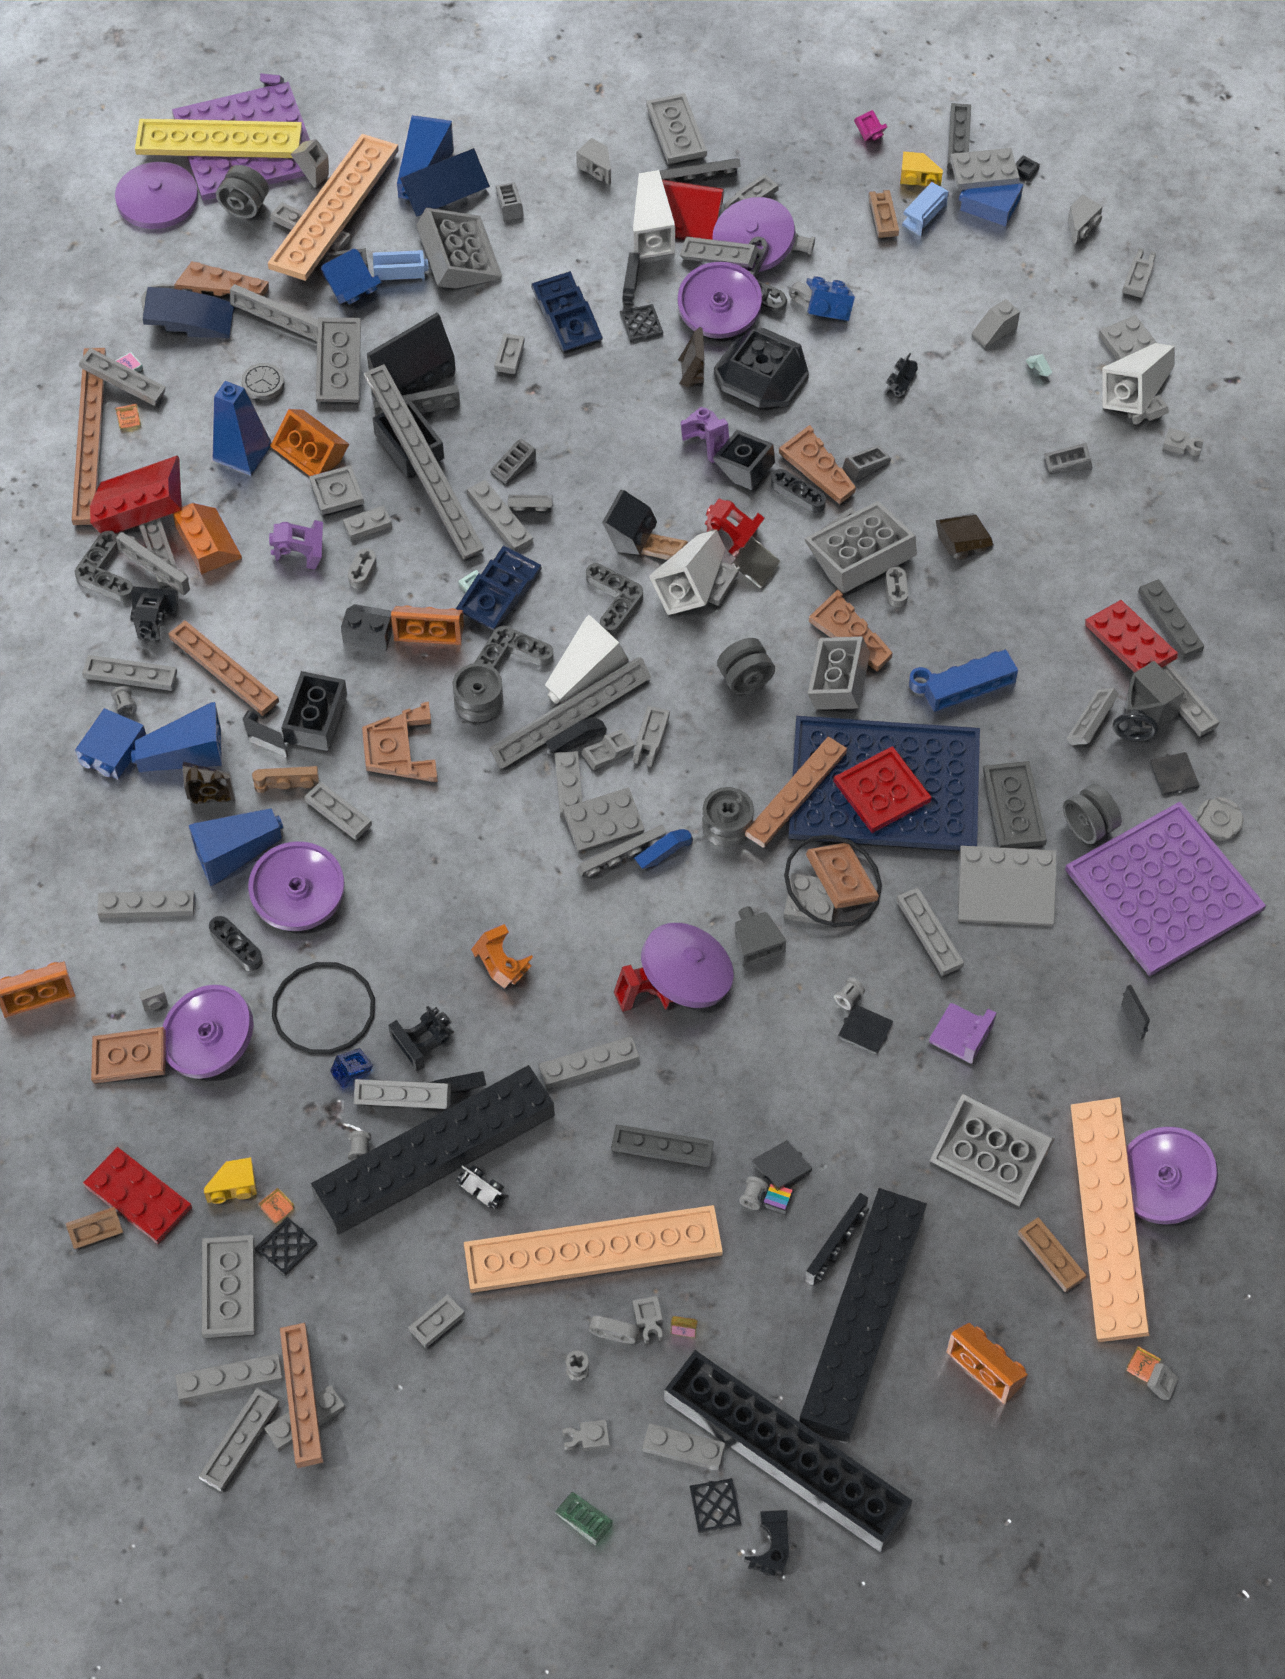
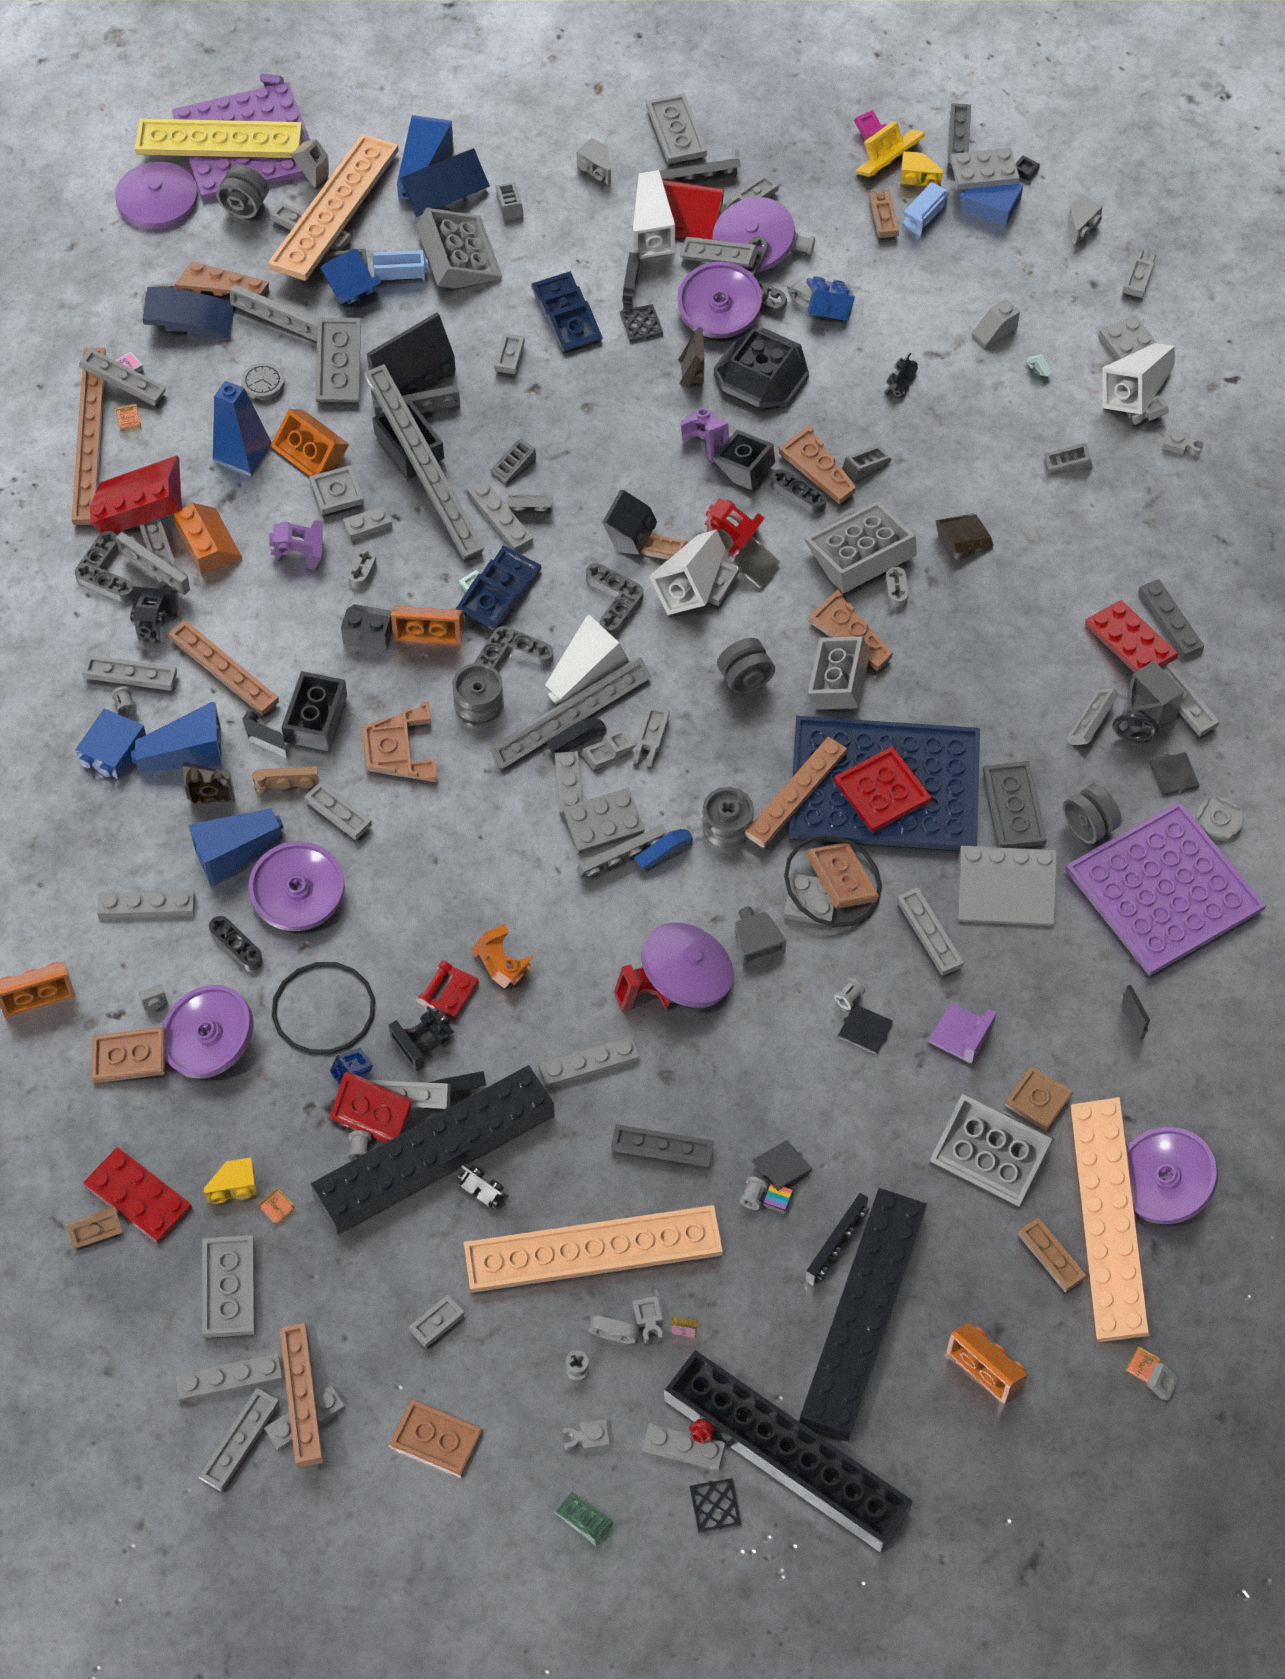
(300, 1232): black window -> none
(370, 1108): none -> red plate
(435, 1438): none -> nougat tile
(455, 993): none -> red plate
(701, 1431): none -> red plate
(776, 1527): black tile -> none
(886, 146): none -> yellow bracket
(965, 681): blue hinge -> none
(1038, 1098): none -> medium nougat plate

